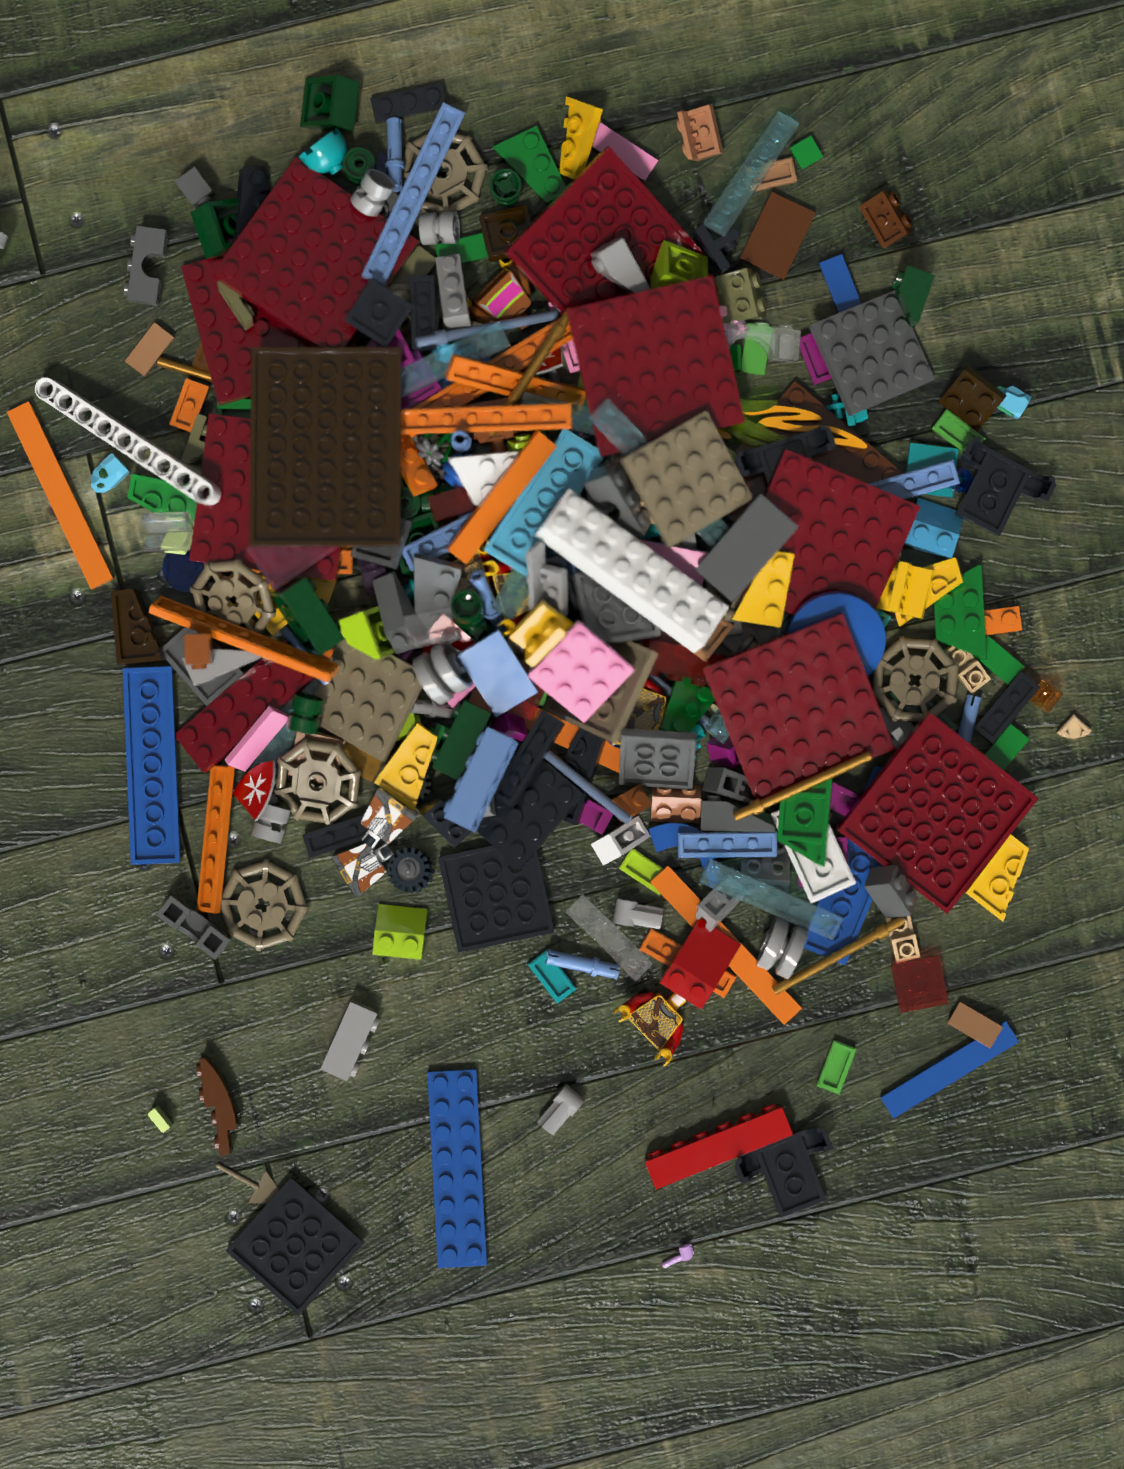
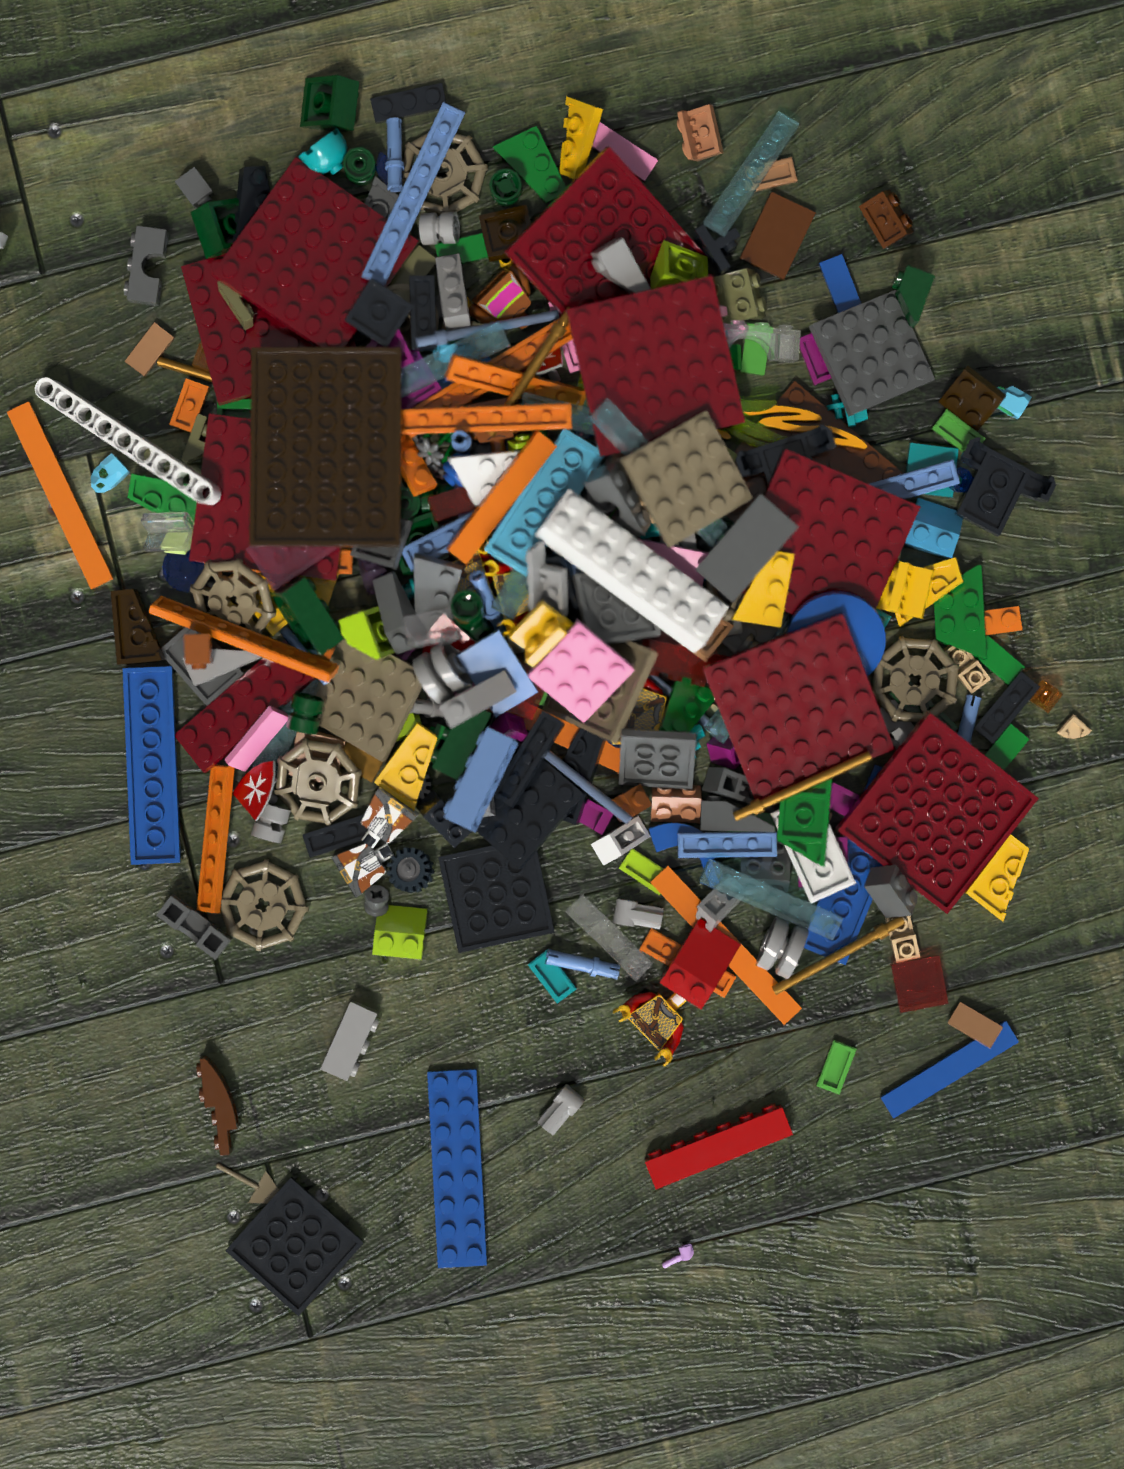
(160, 1119): yellowish green tile -> none
(373, 191): light grey wheel -> none
(376, 900): none -> dark grey wheel
(477, 699): none -> light grey slope
(788, 1169): black piece -> none
(806, 152): green tile -> none

